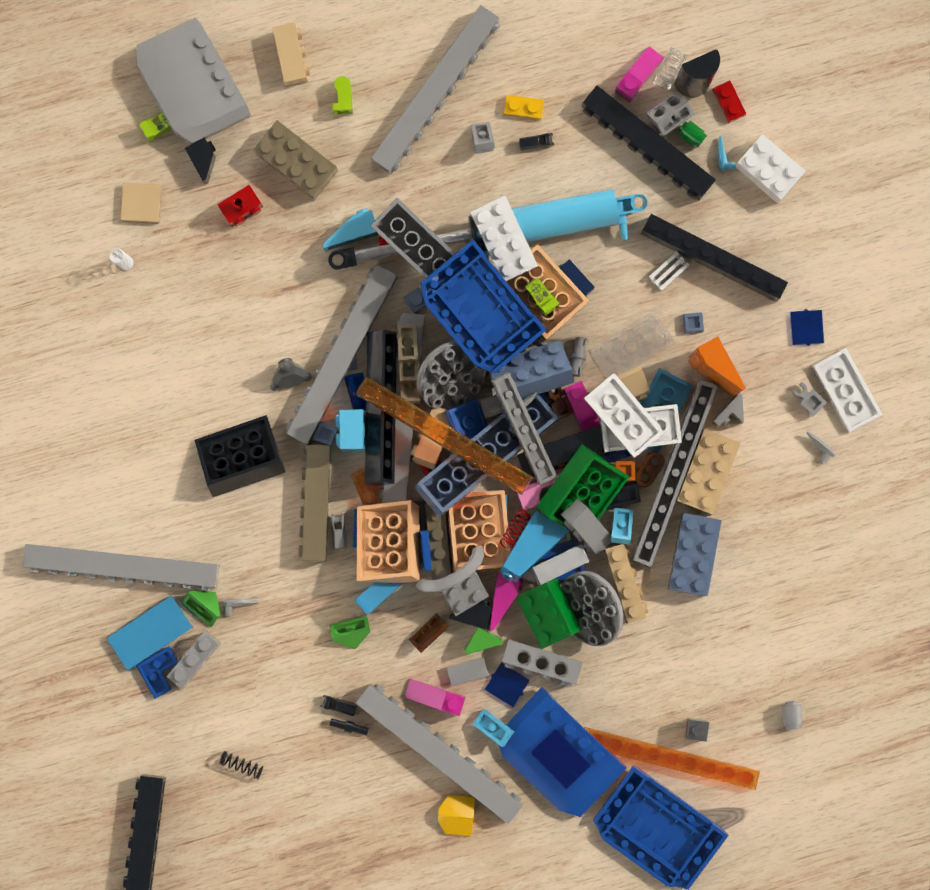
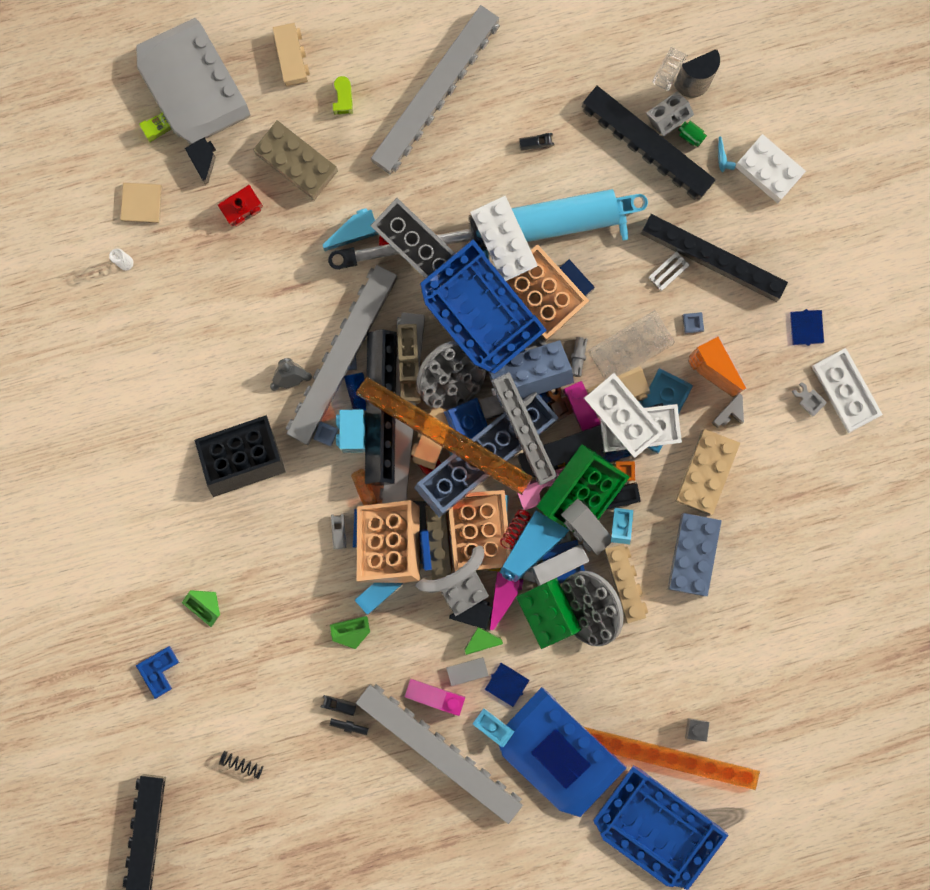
(121, 565): light grey brick -> none
(149, 632): dark azure tile -> none
(193, 659): light grey brick -> none
(230, 603): light grey bar -> none
(315, 503): dark tan brick -> none
(415, 300): sand blue plate -> none
(428, 633): reddish brown plate -> none
(457, 815): yellow slope -> none
(482, 137): light grey slope -> none
(523, 107): yellow plate -> none
(542, 296): lime leg -> none
(572, 666): light grey brick -> none
(638, 74): dark pink slope -> none
(649, 469): reddish brown plate -> none
(674, 473): light grey brick -> none
(729, 101): red plate -> none
(792, 715): light grey brick -> none
(822, 446): light grey bar -> none

